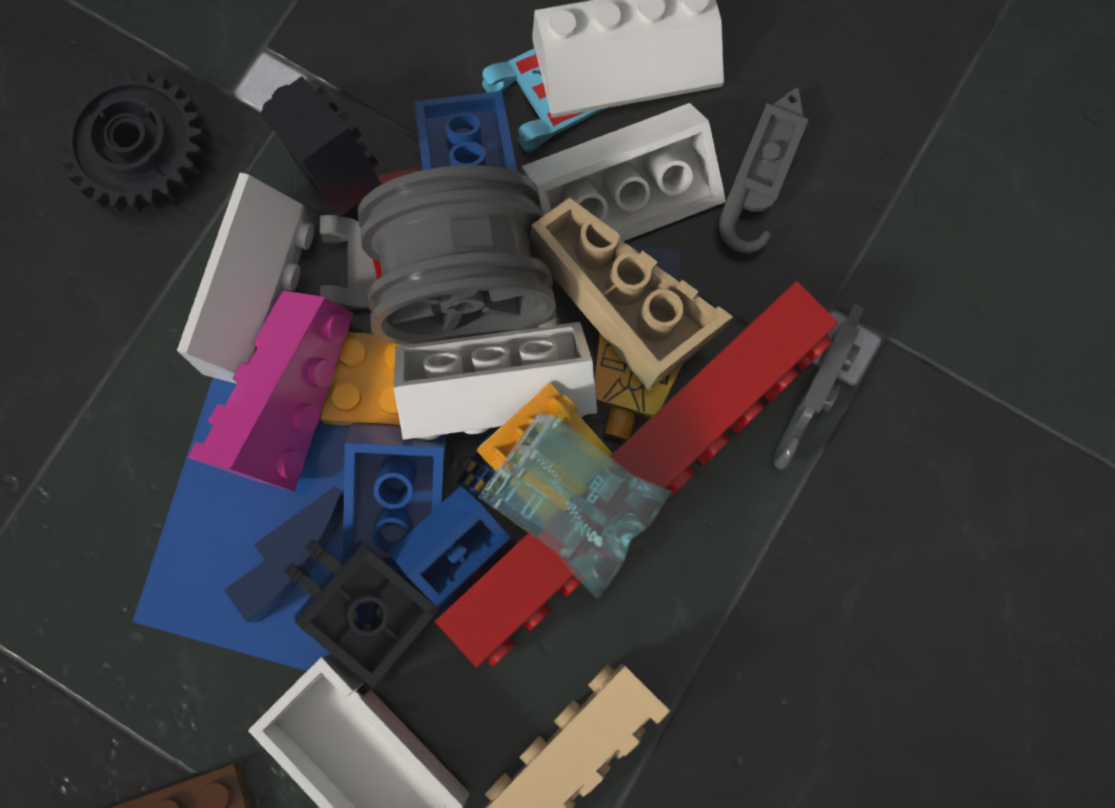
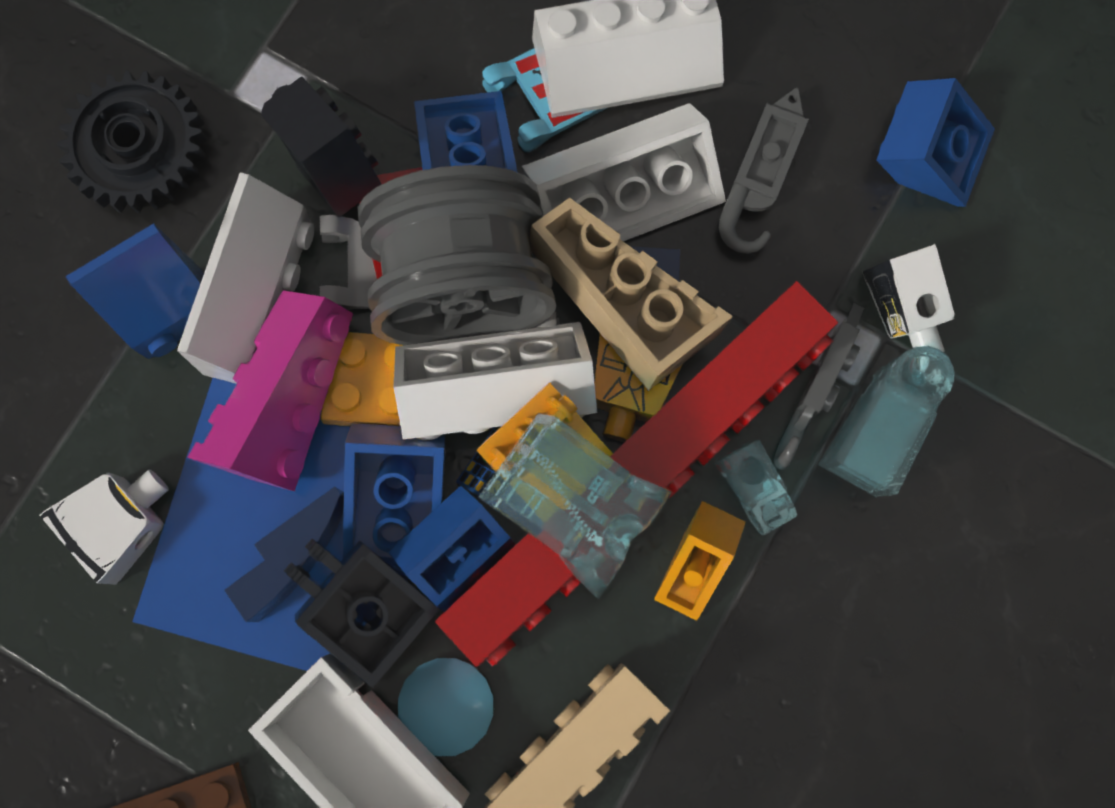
(108, 523): none -> white torso
(142, 290): none -> blue slope
(446, 705): none -> medium azure dish
(700, 560): none -> light orange slope
(757, 486): none -> clear light blue leg
(891, 421): none -> clear light blue piece
(912, 296): none -> white torso
(936, 140): none -> blue slope

